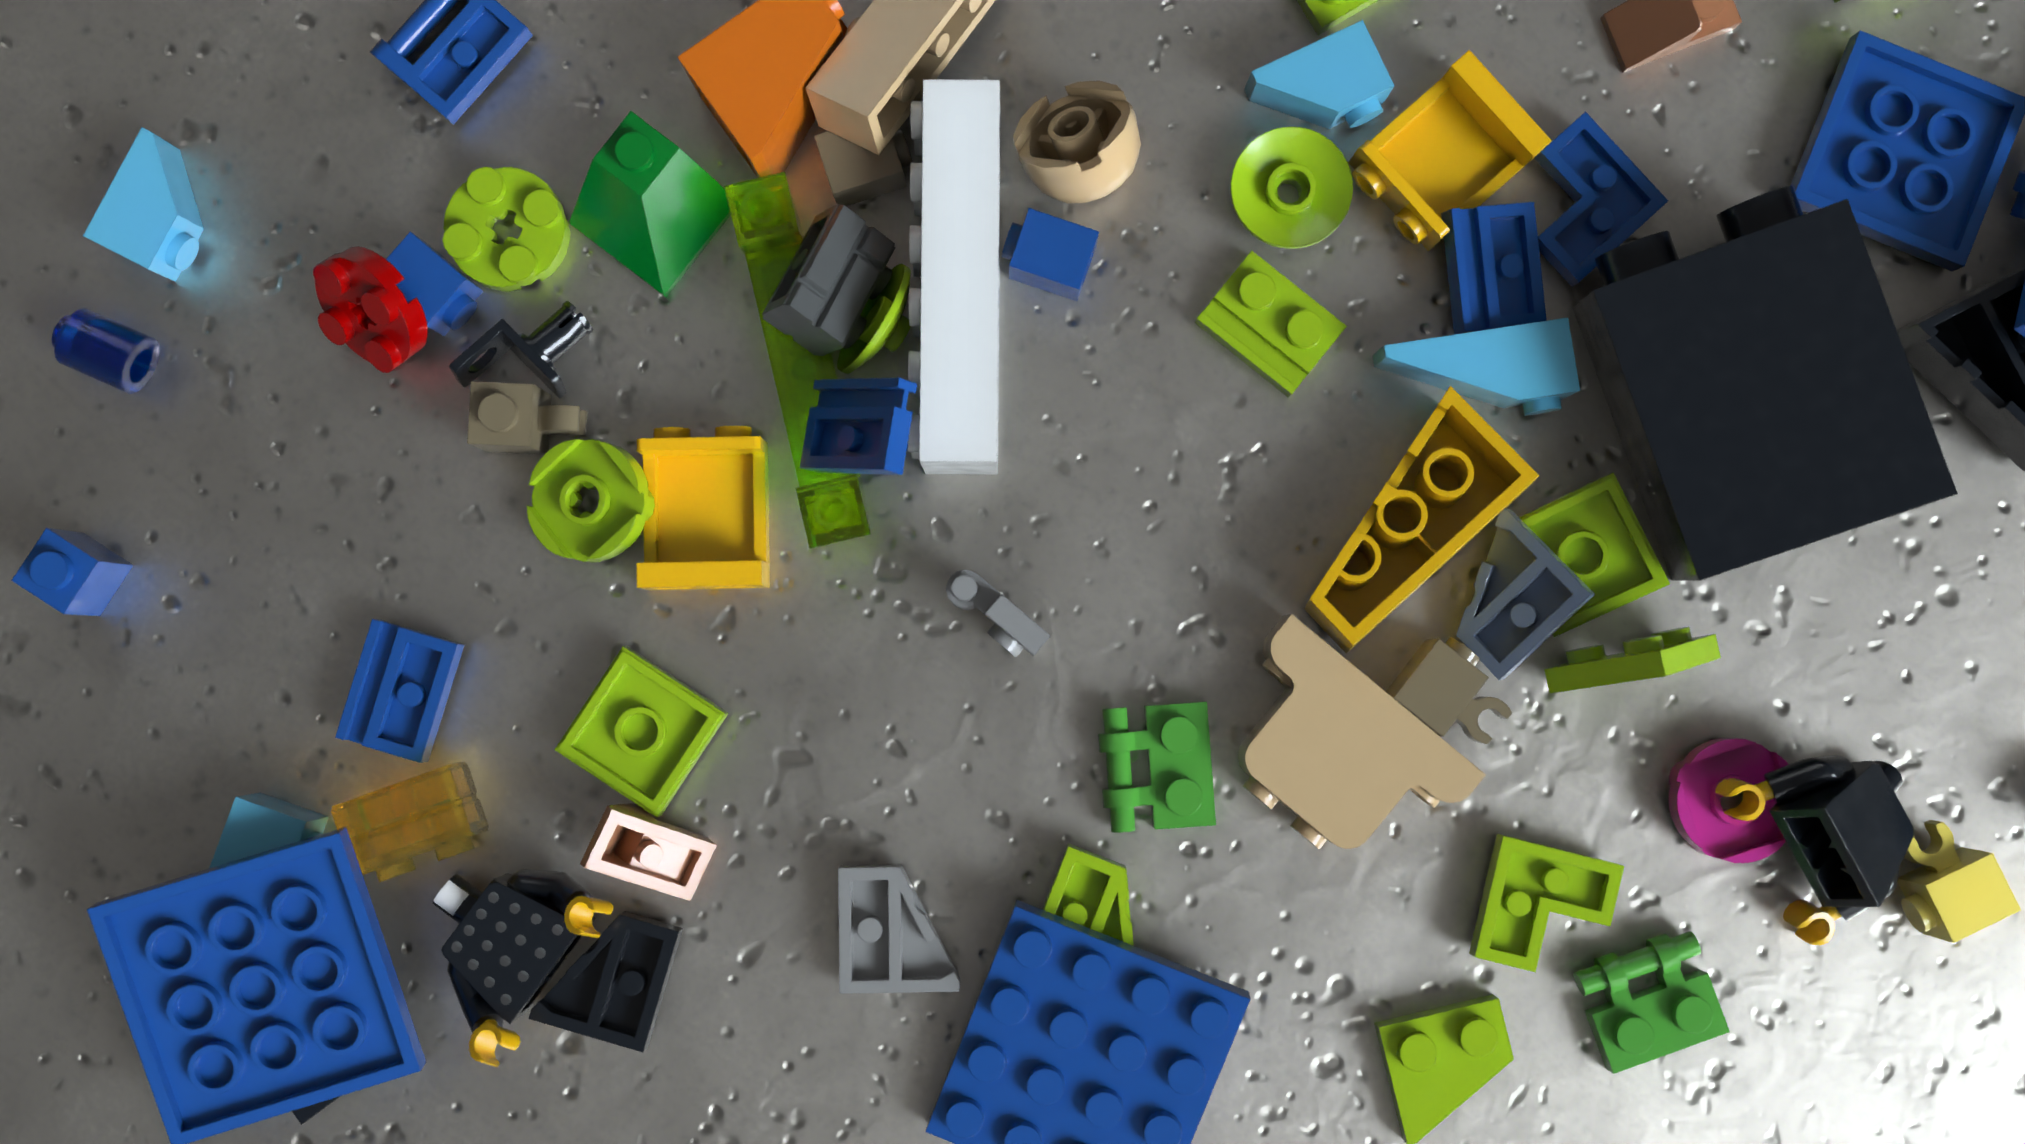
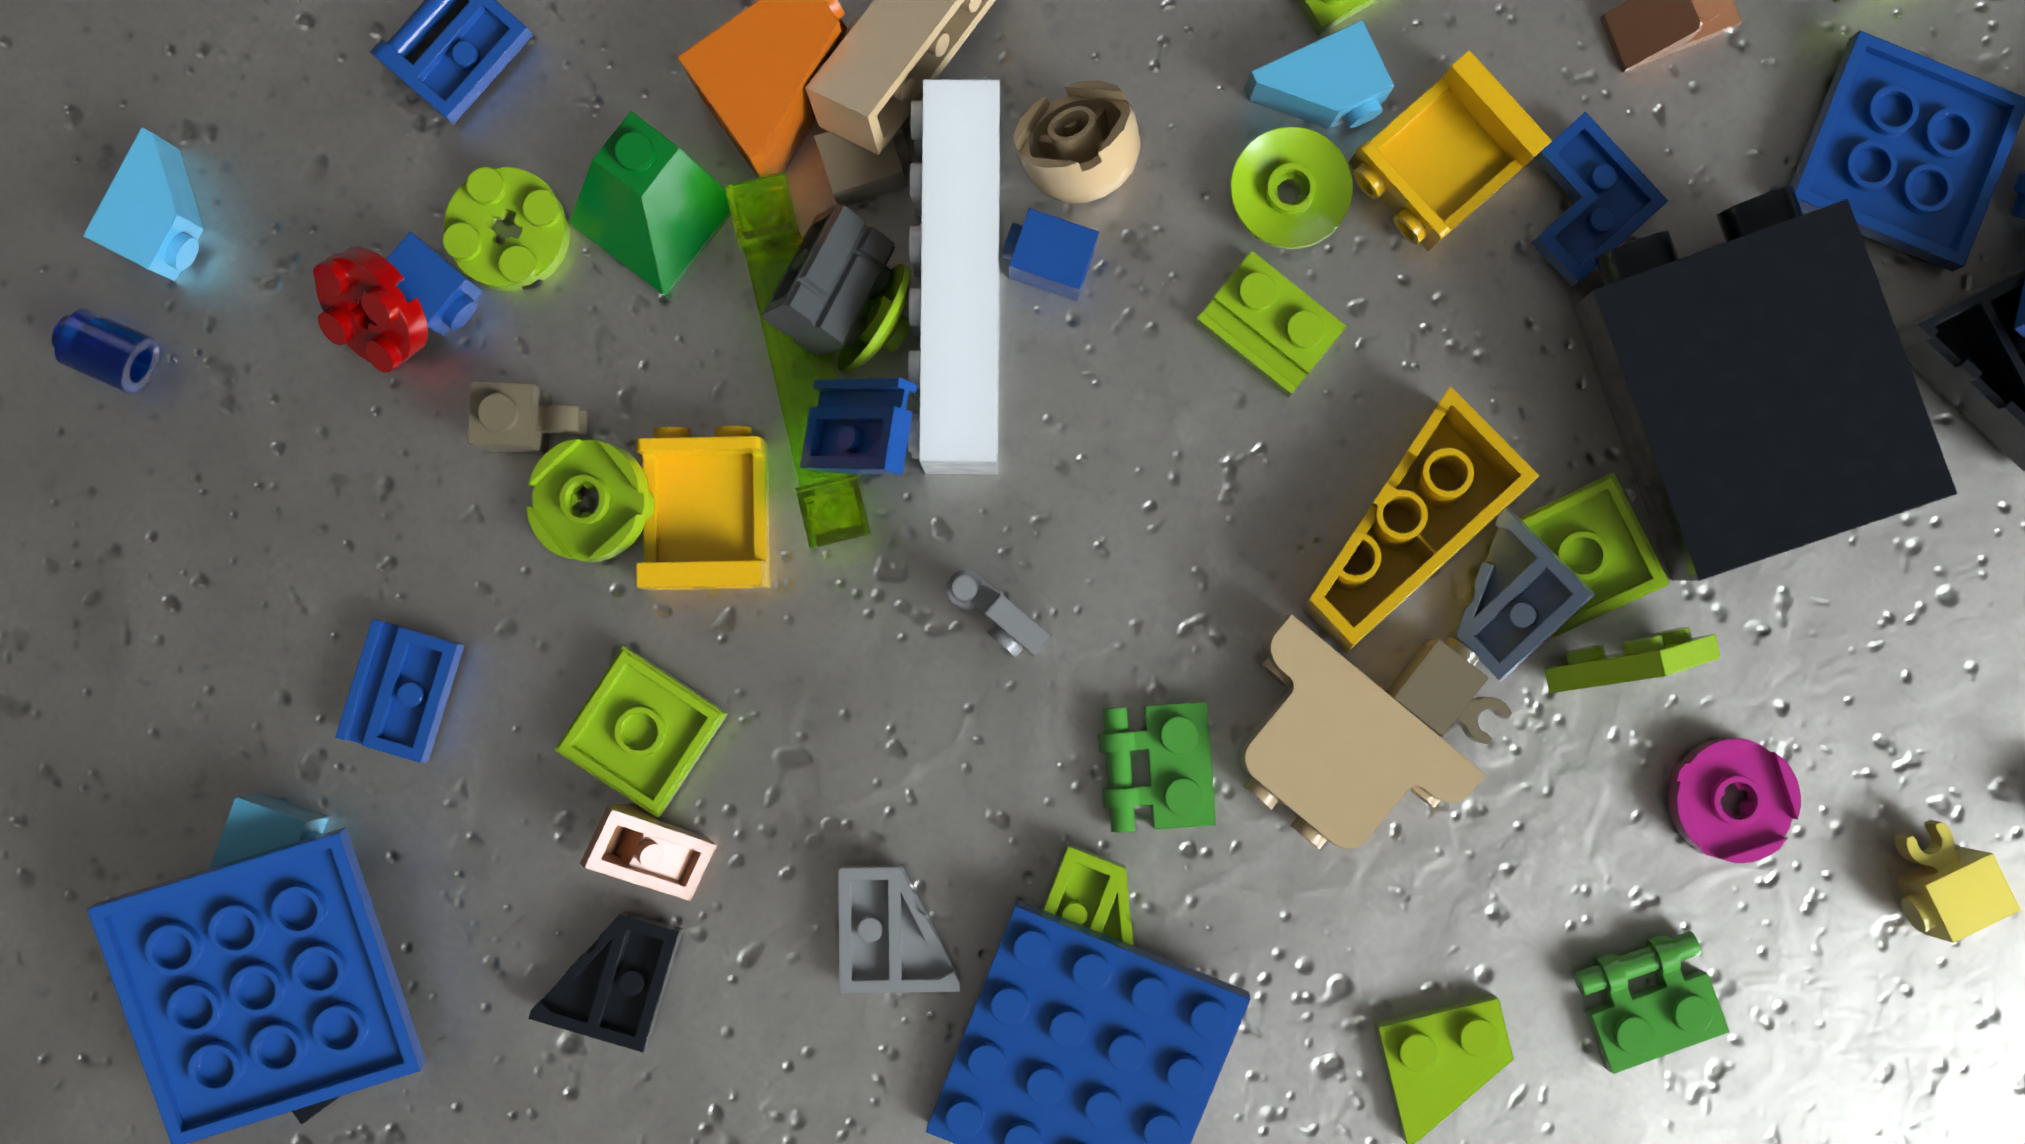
(72, 572): blue brick -> none
(413, 818): clear yellow brick -> none
(511, 946): black torso -> none
(536, 351): black bracket -> none
(1493, 267): blue plate -> none
(1495, 366): medium azure slope -> none
(1528, 884): lime plate -> none
(1841, 830): black torso -> none

